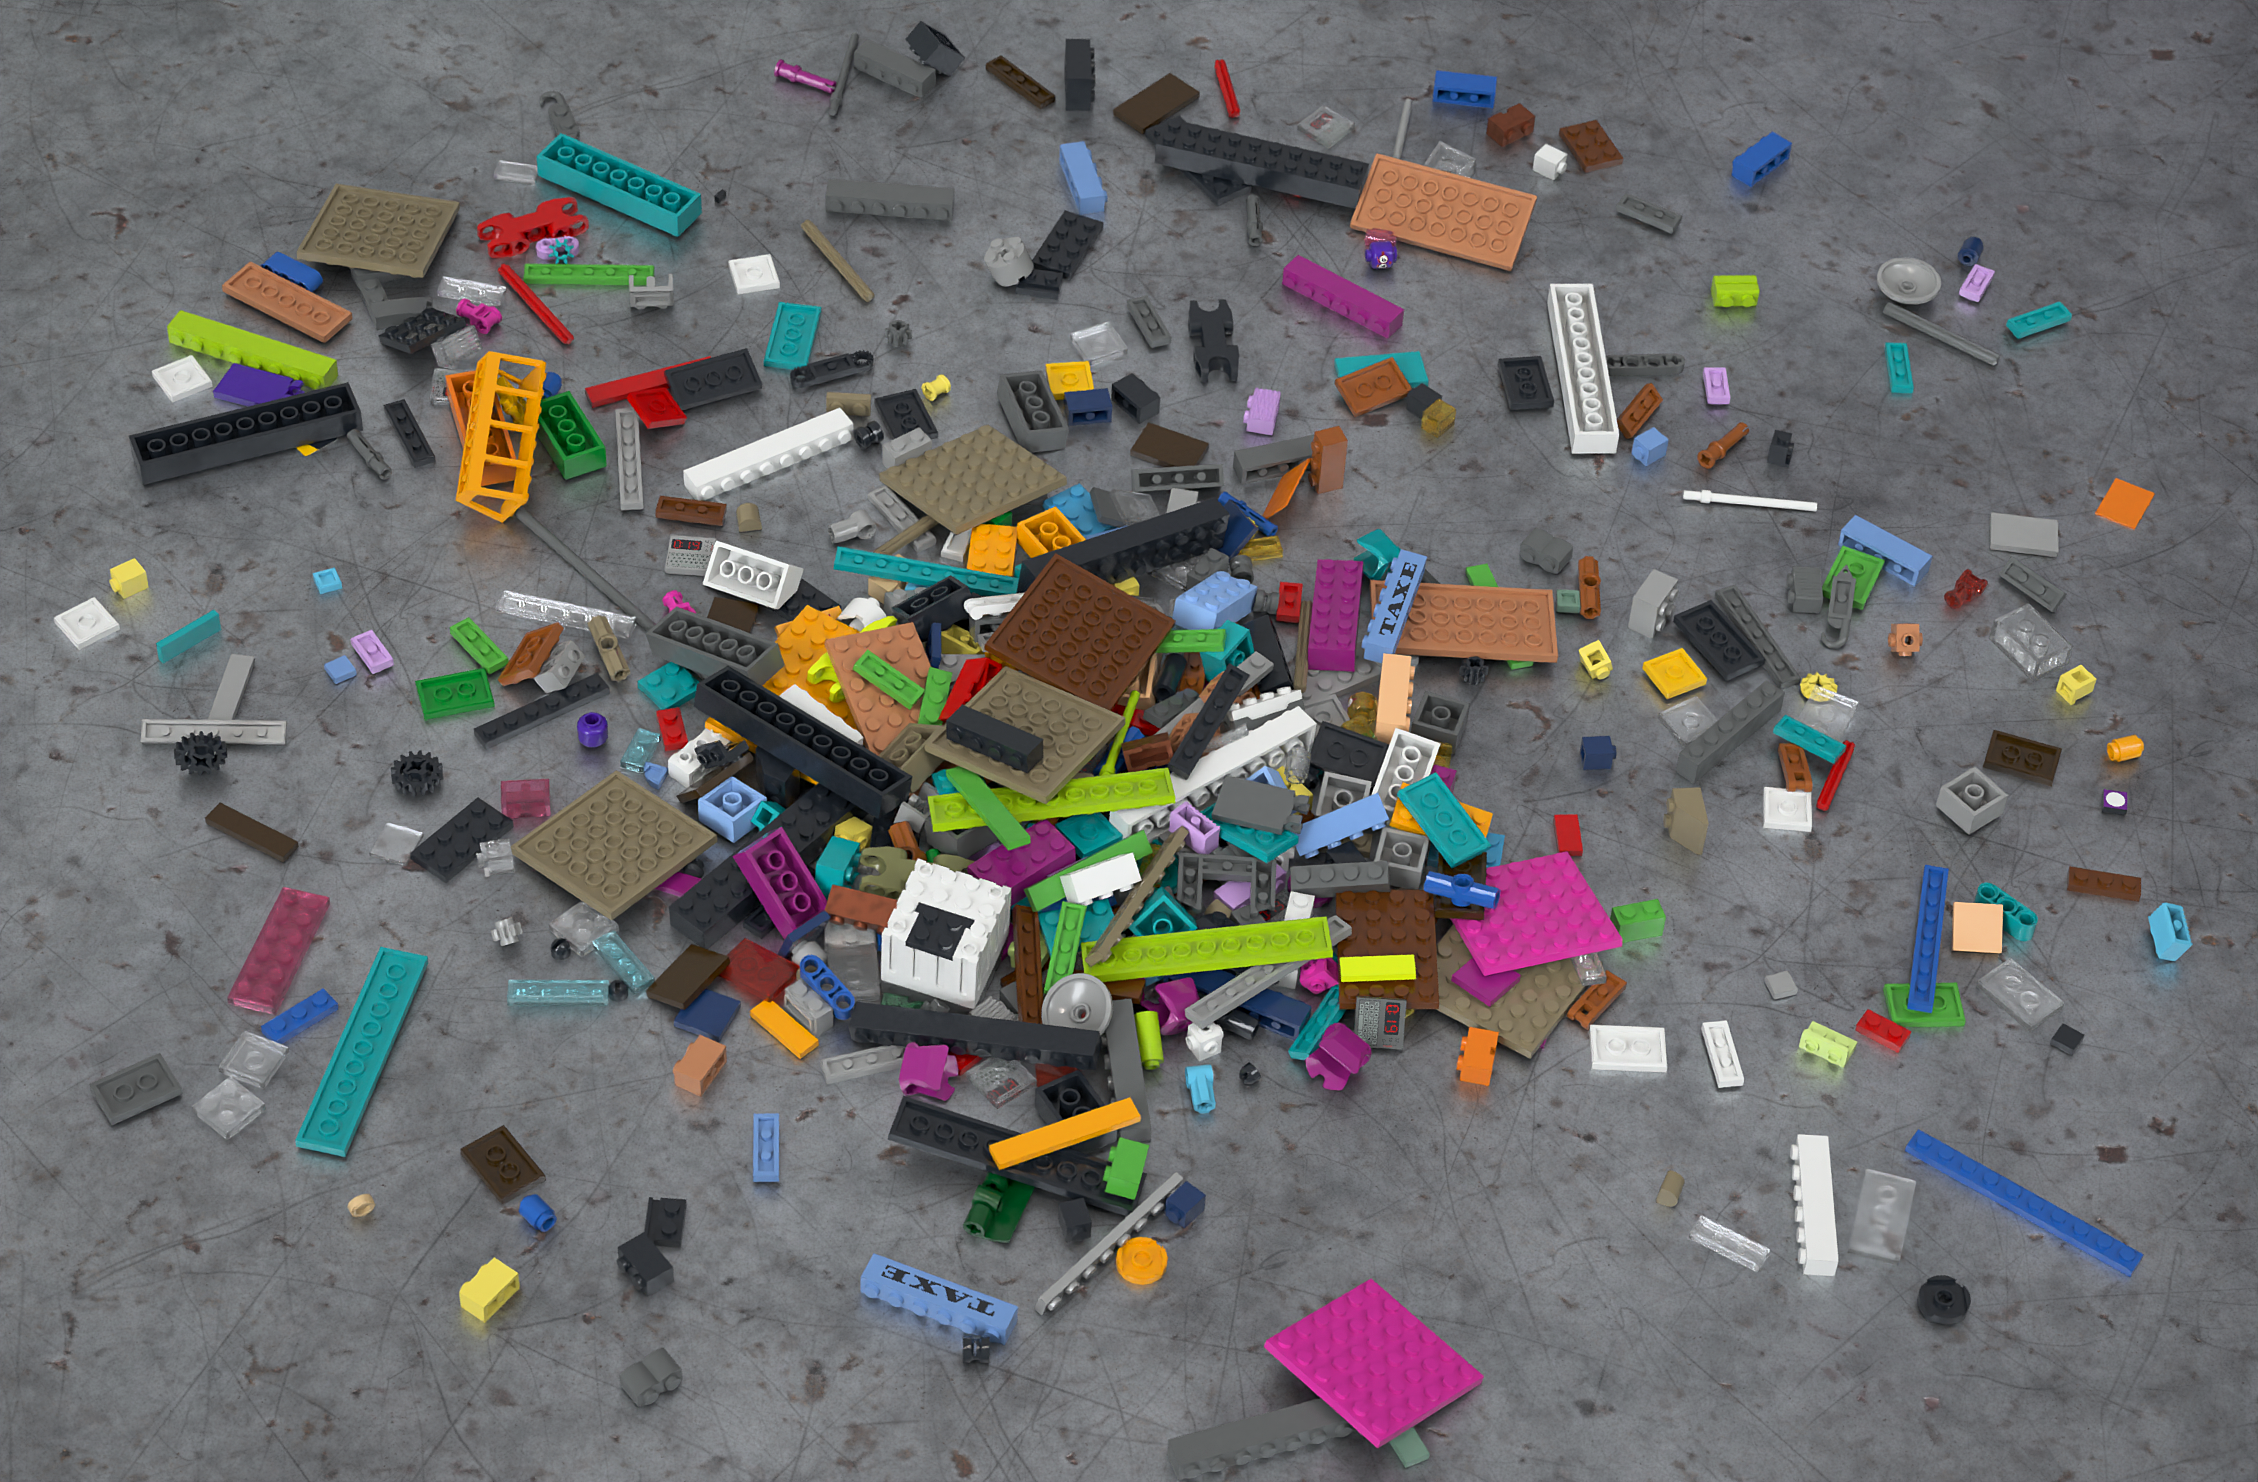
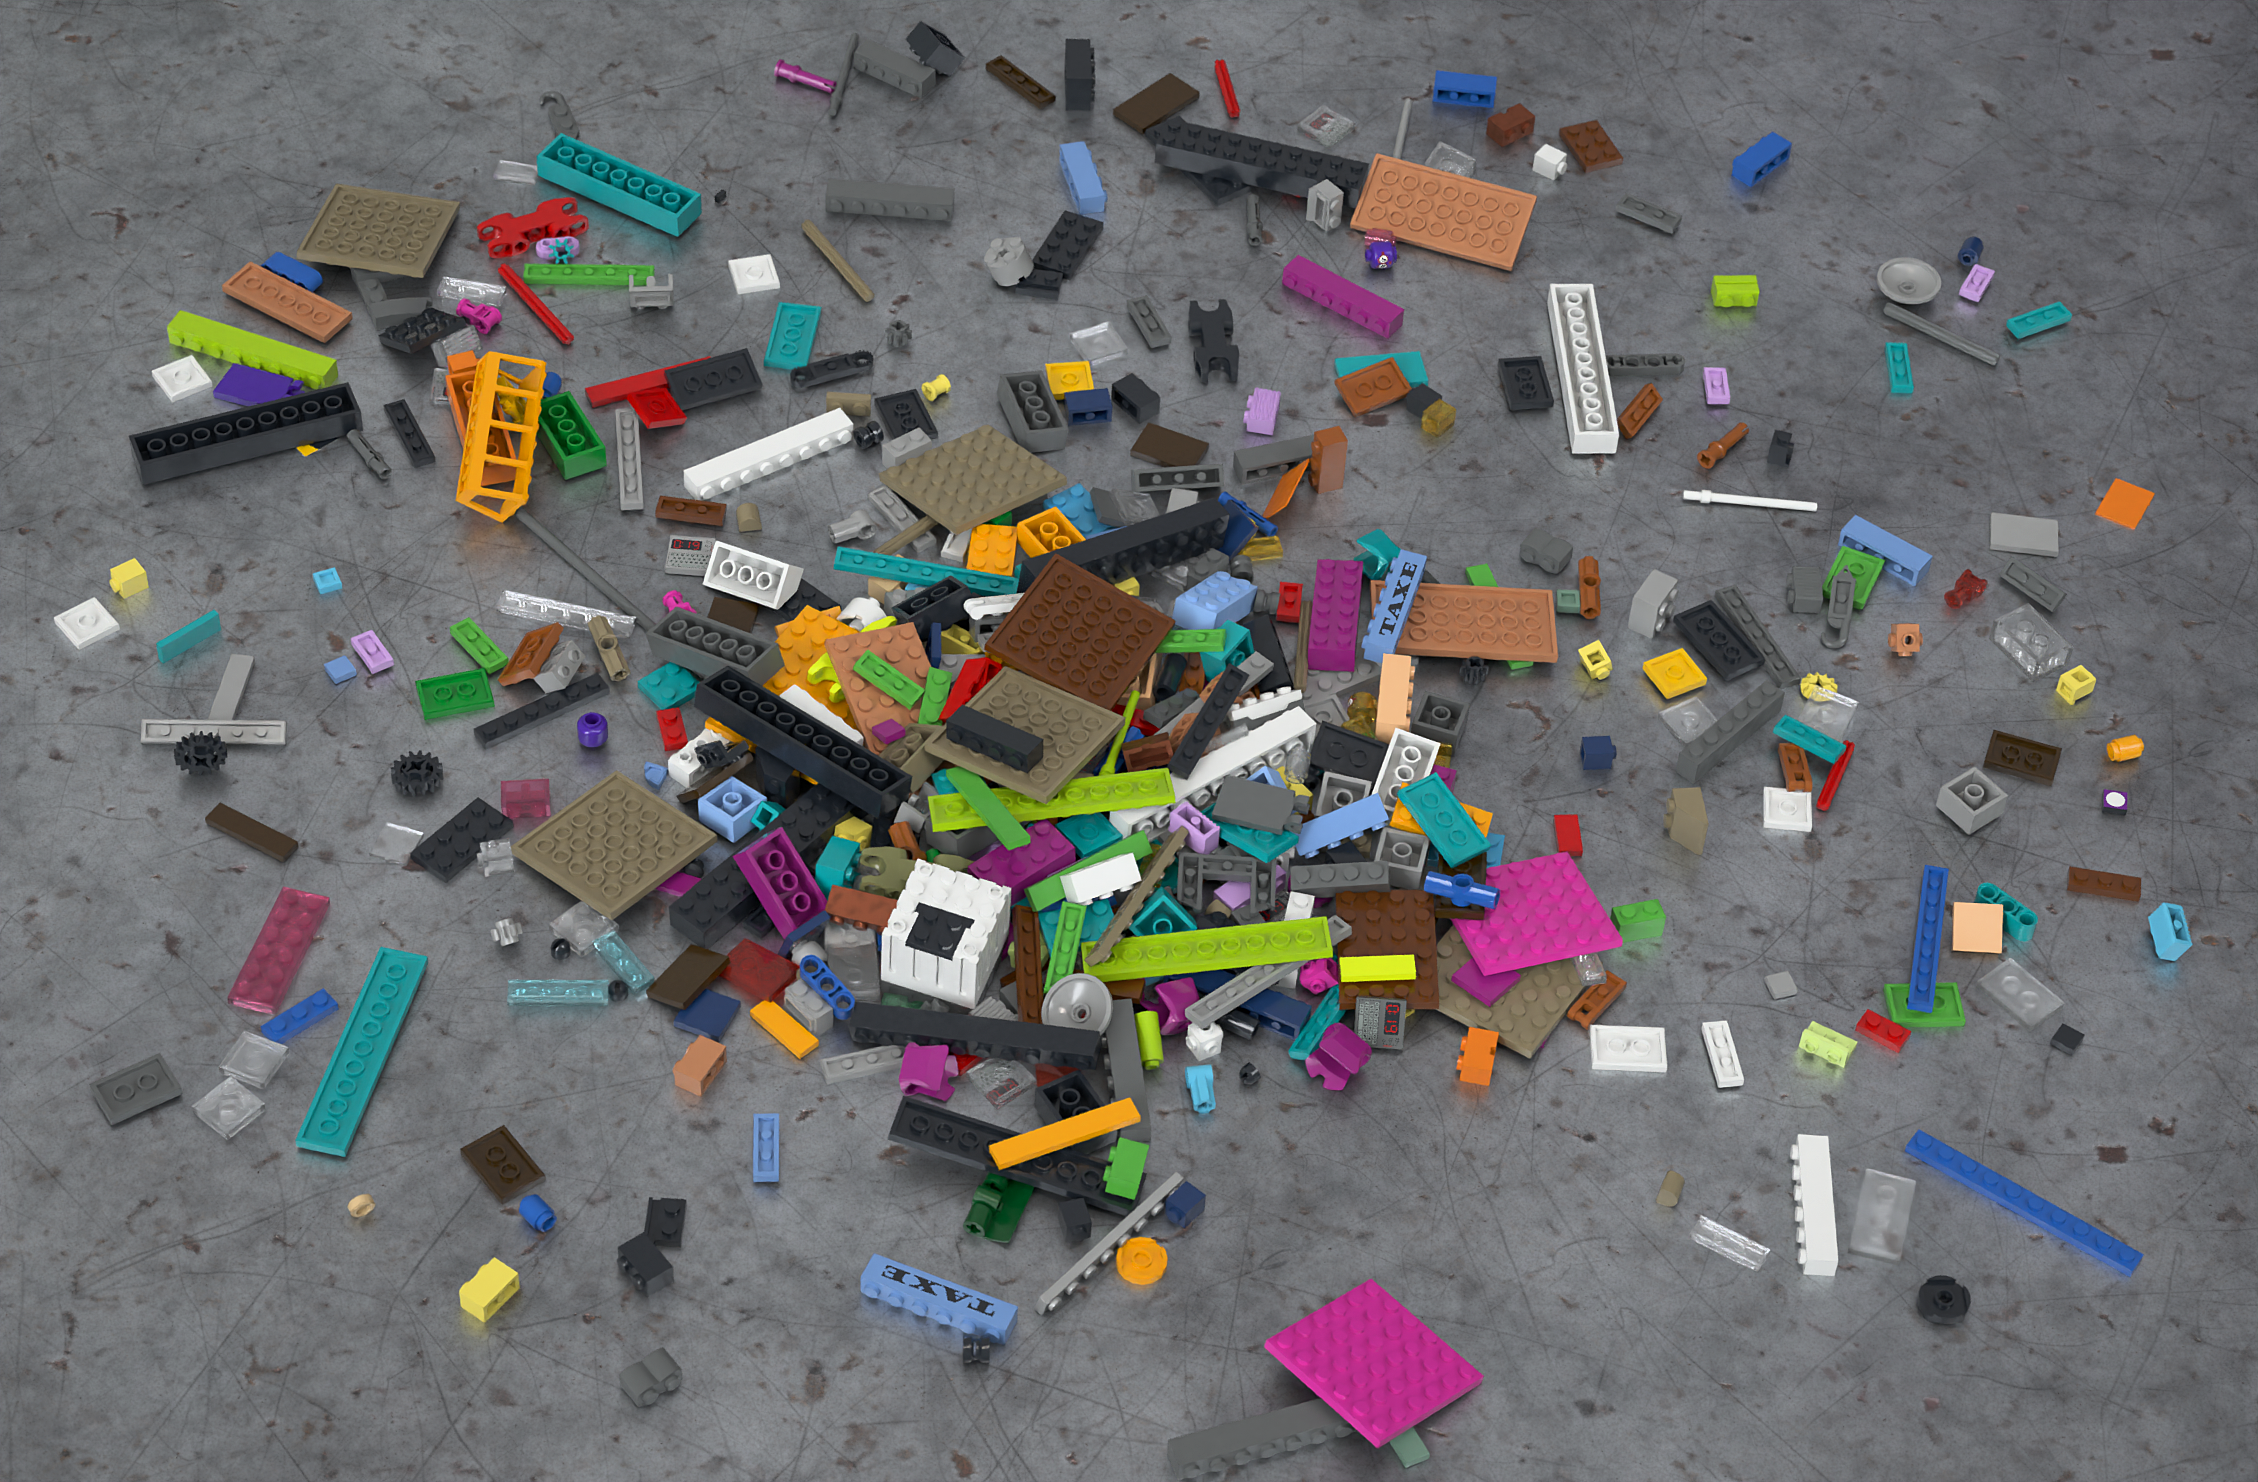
(462, 362): none -> orange brick
(640, 750): clear light blue plate -> none
(888, 731): none -> magenta tile
(1325, 205): none -> light grey window
(1650, 446): medium blue brick -> none

